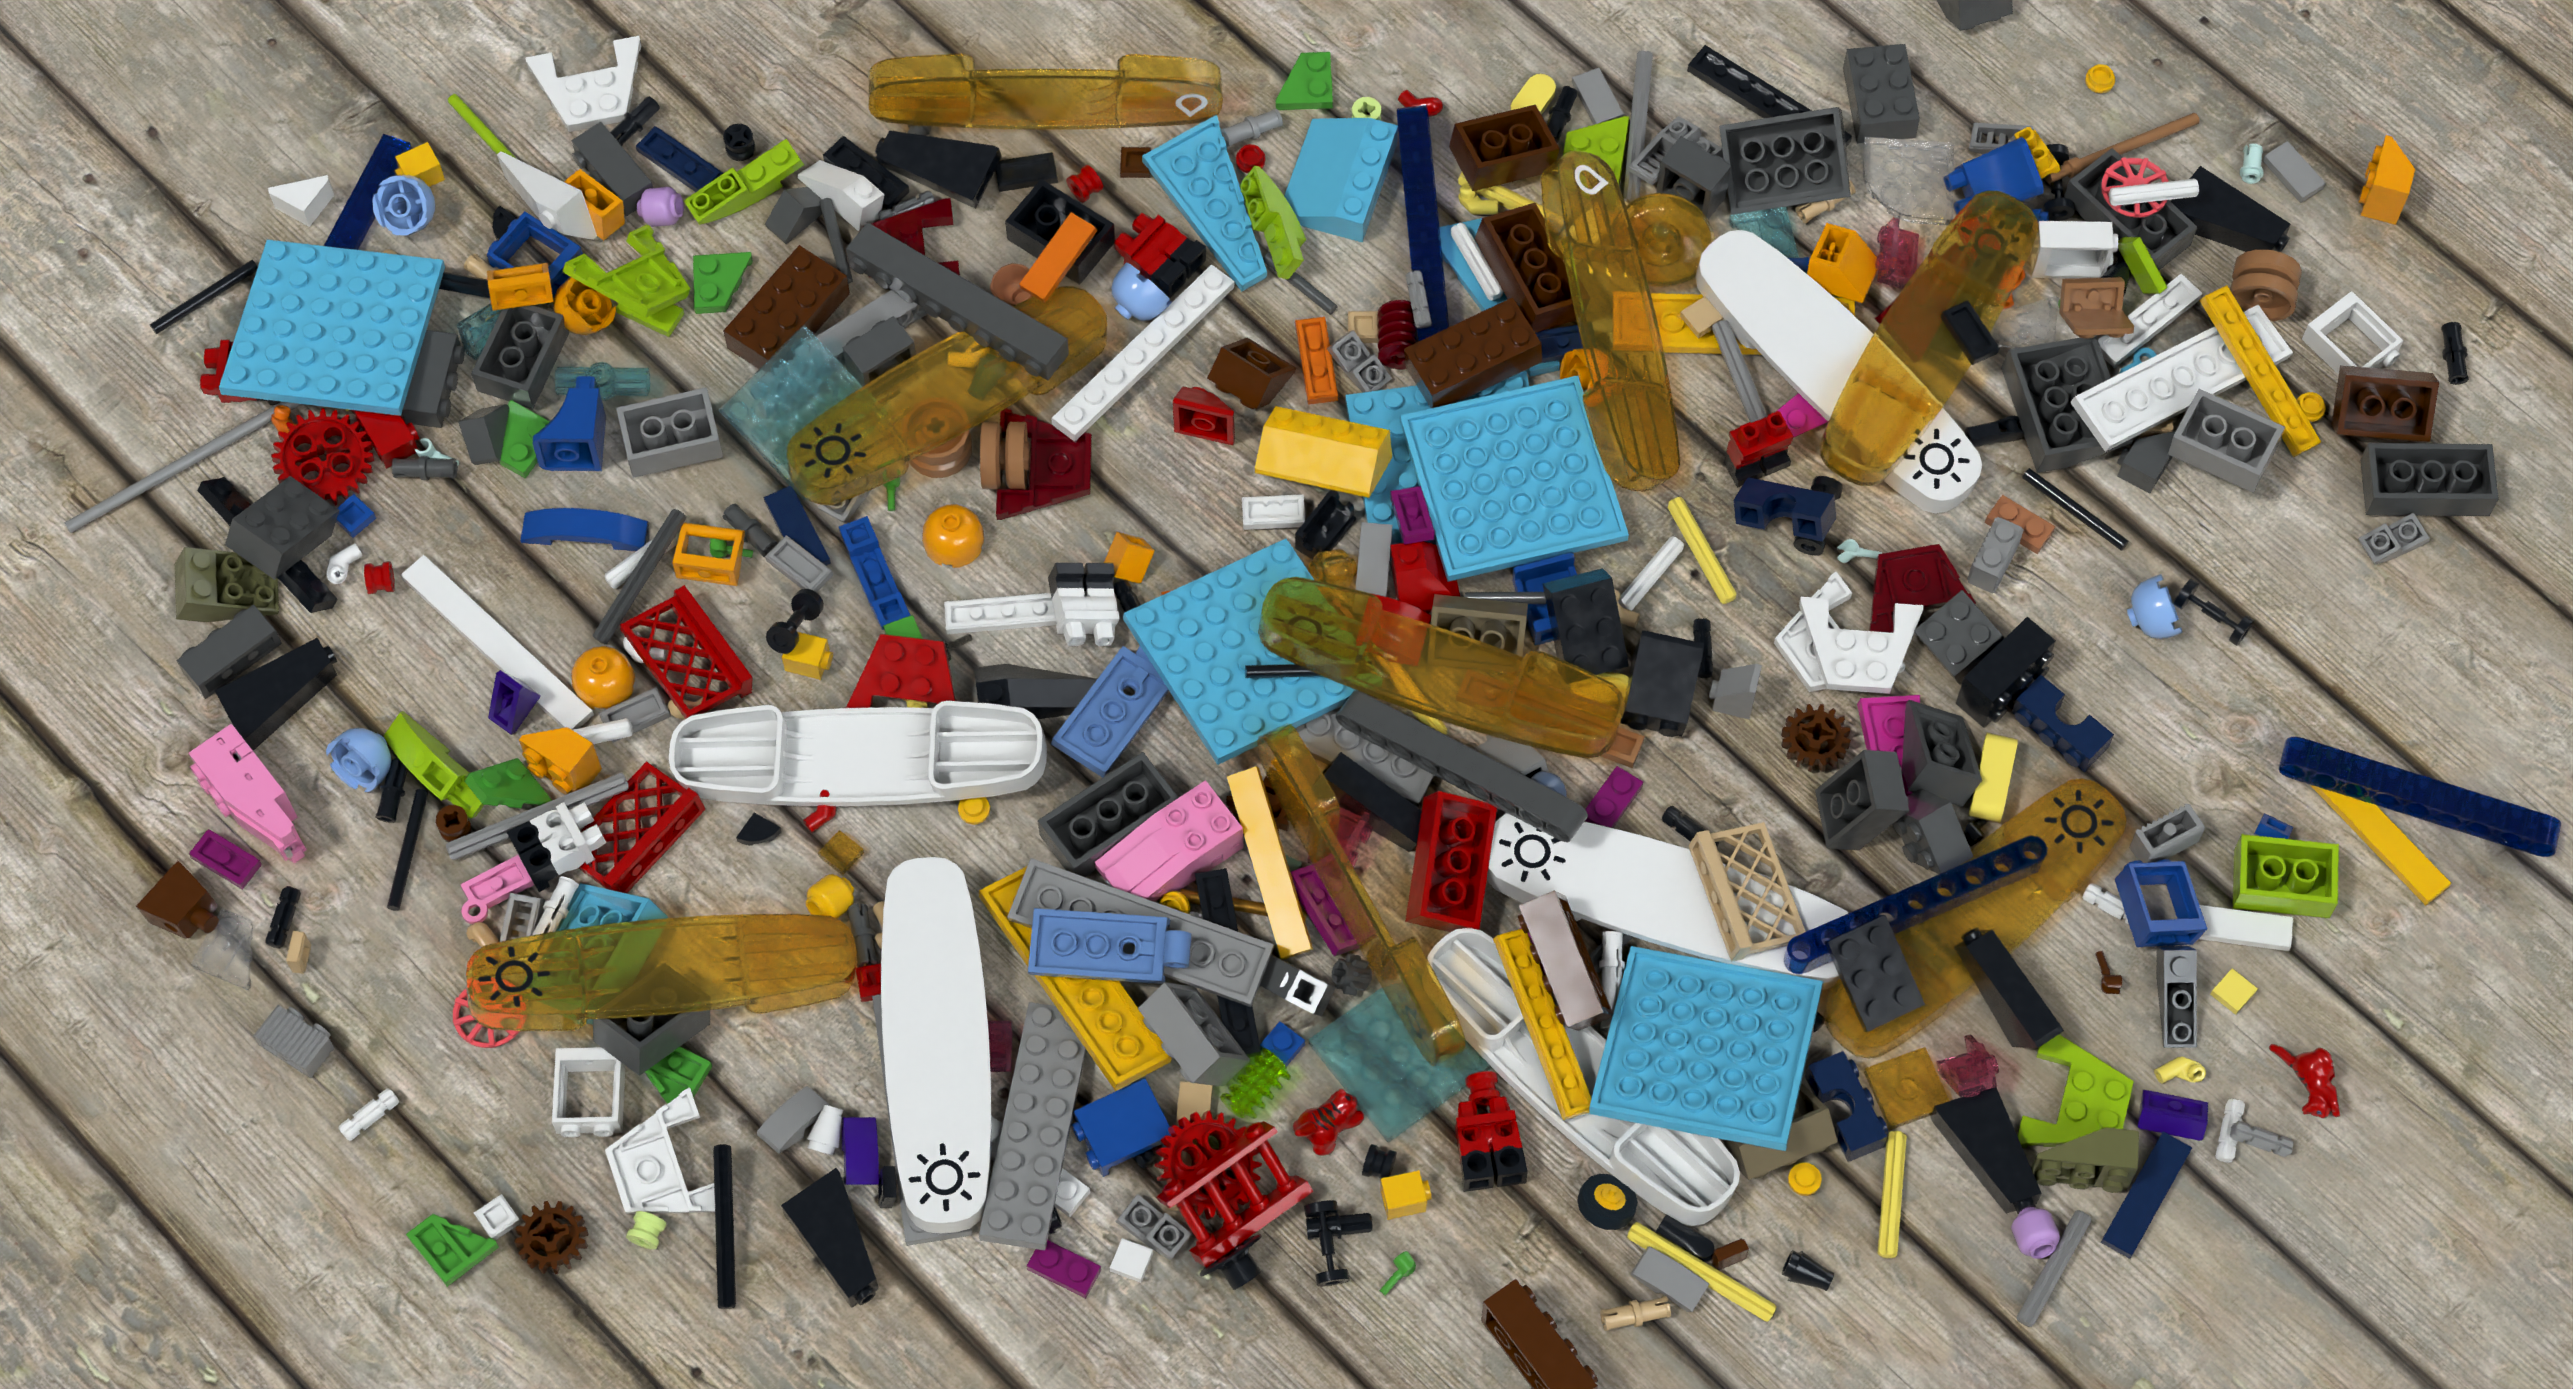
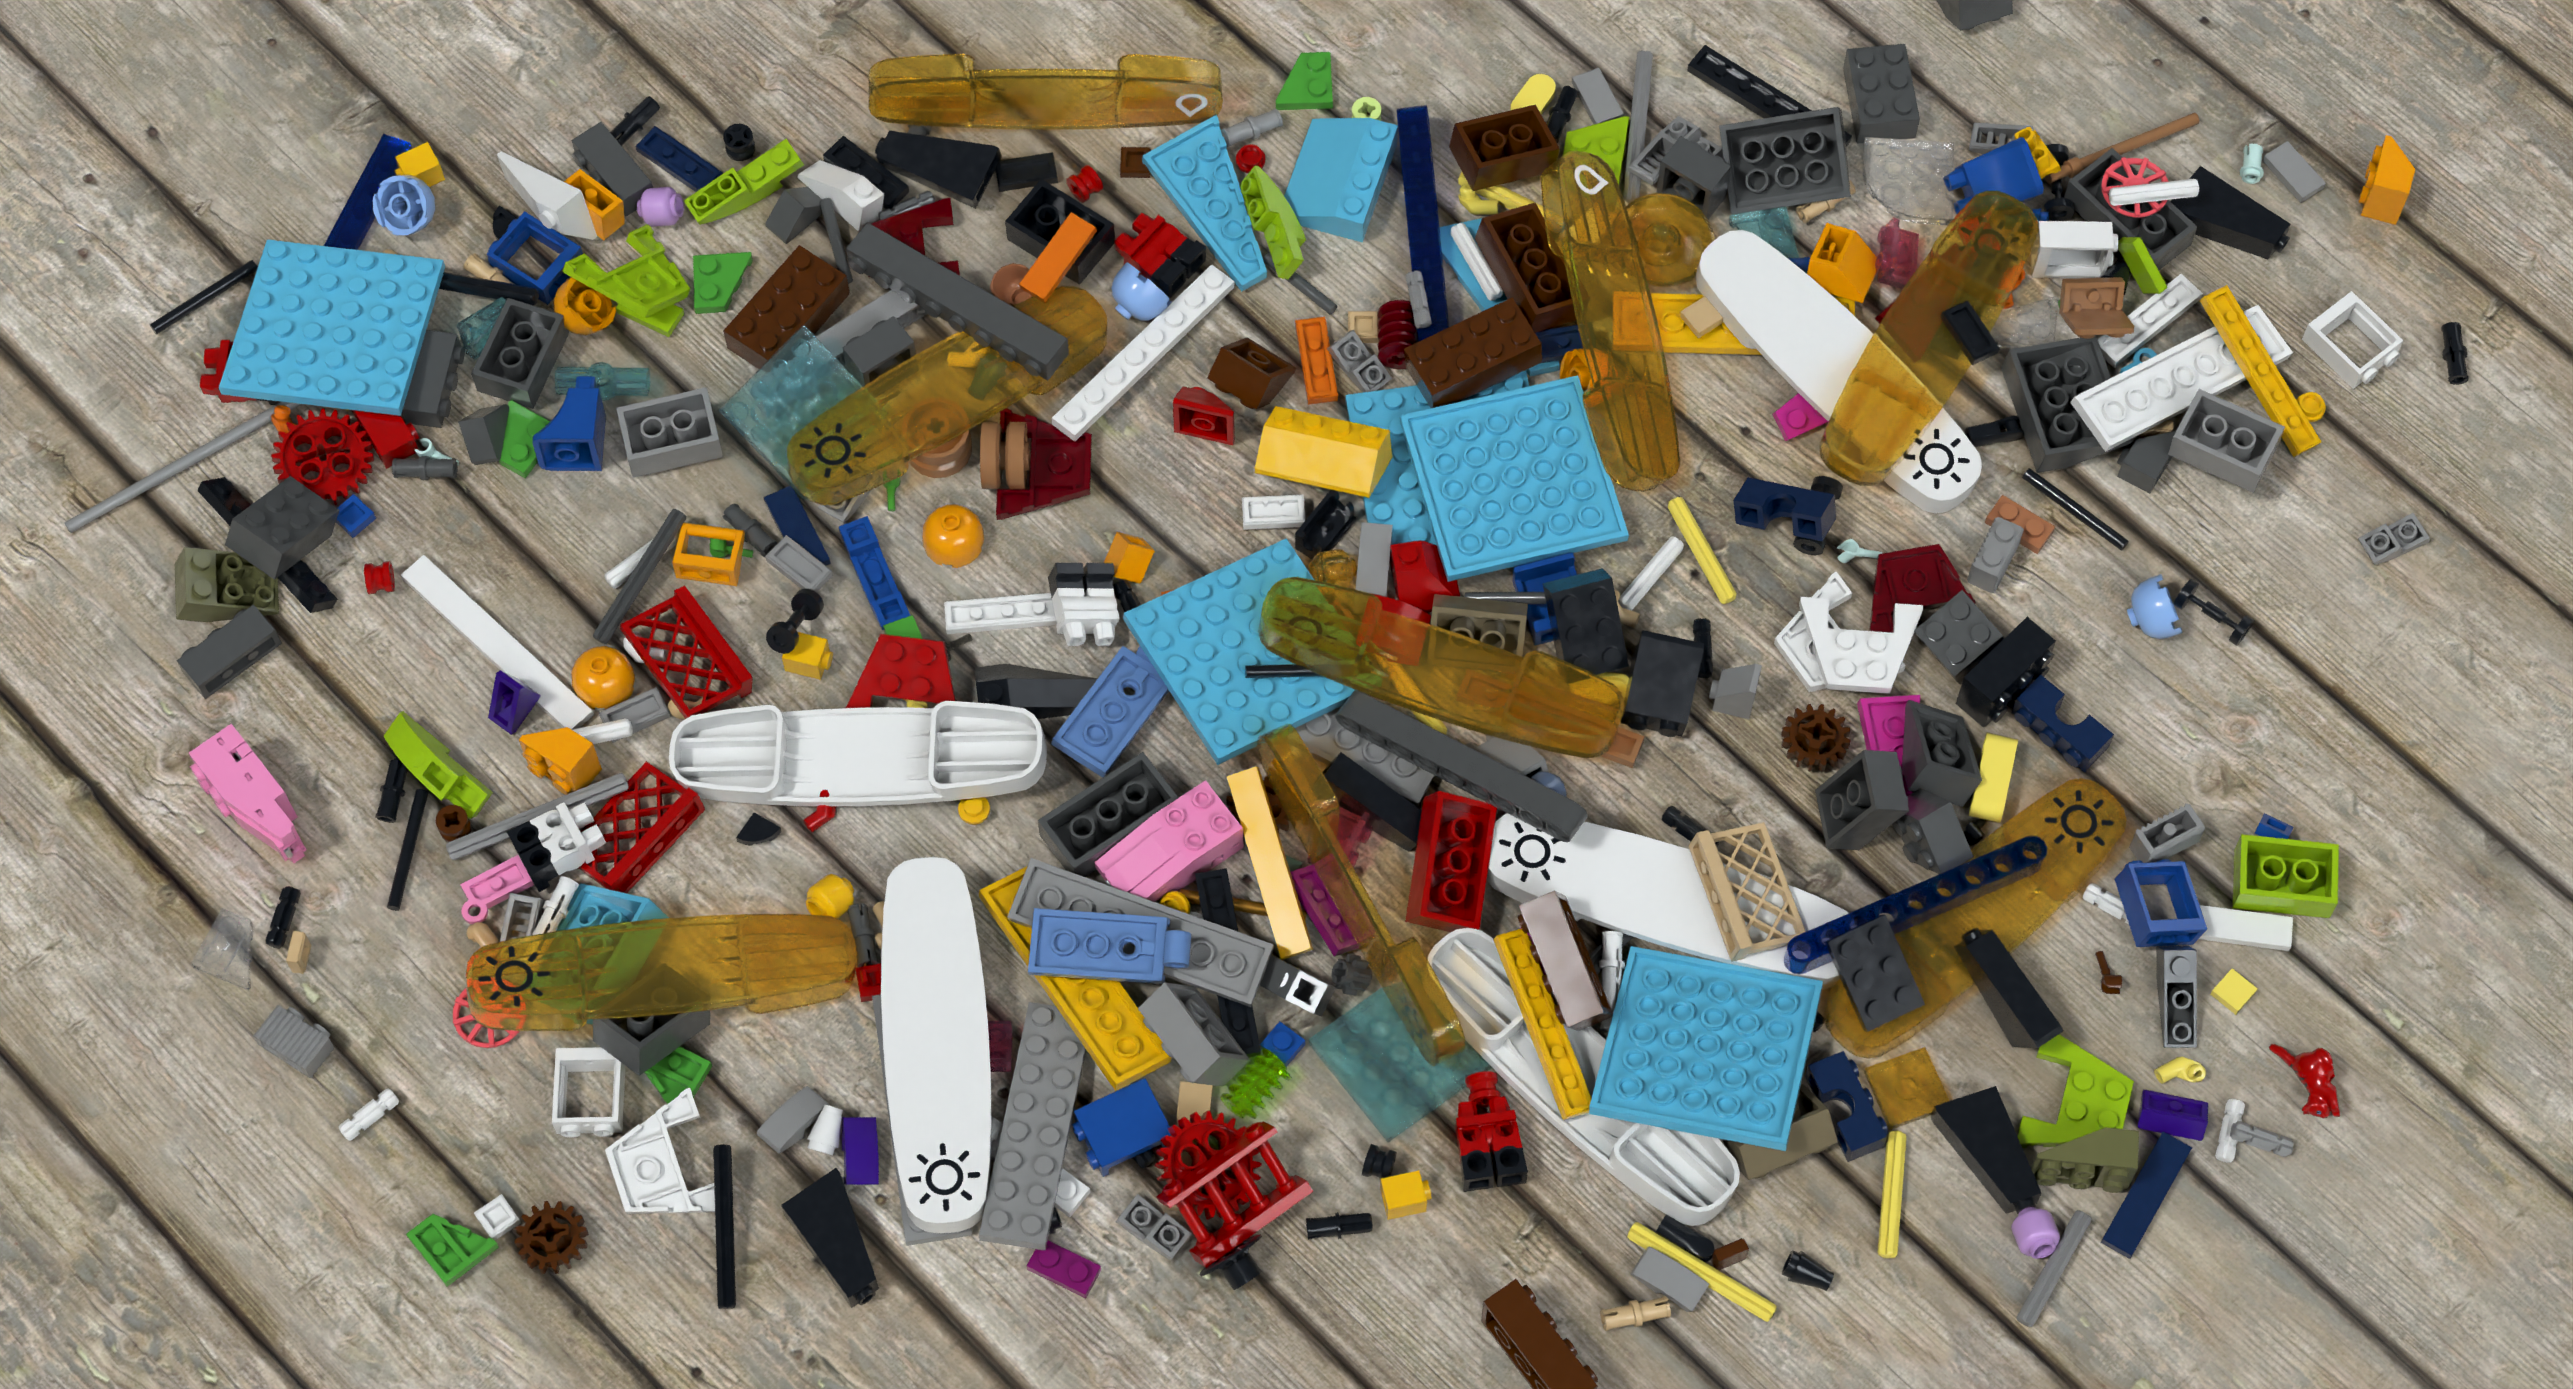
(179, 904): reddish brown torso -> none
(225, 859): magenta plate -> none
(276, 690): black slope -> none
(303, 199): white slope -> none
(339, 563): white arm -> none
(360, 758): light blue cylinder -> none
(477, 125): lime bar -> none
(506, 785): bright green wing -> none
(519, 286): light orange tile -> none
(584, 526): blue slope -> none
(590, 96): white wing -> none
(646, 1230): yellowish green wheel -> none
(841, 852): clear yellow tile -> none
(887, 1187): black tile -> none
(1131, 1260): white tile -> none
(1322, 1209): black wheel -> none
(1324, 1123): red animal -> none
(1405, 1266): bright green hand -> none
(1412, 515): magenta plate -> none
(1433, 104): red arm -> none
(1607, 1202): black wheel -> none
(1613, 798): magenta plate -> none
(1738, 371): light grey axle -> none
(1758, 448): red hips -> none
(1804, 1179): yellow plate -> none
(1970, 1071): clear pink bracket -> none
(2100, 78): yellow plate -> none
(2268, 281): medium nougat wheel -> none
(2385, 403): reddish brown brick -> none
(2389, 844): yellow tile -> none
(2420, 796): clear blue beam -> none
(2429, 479): dark grey brick -> none

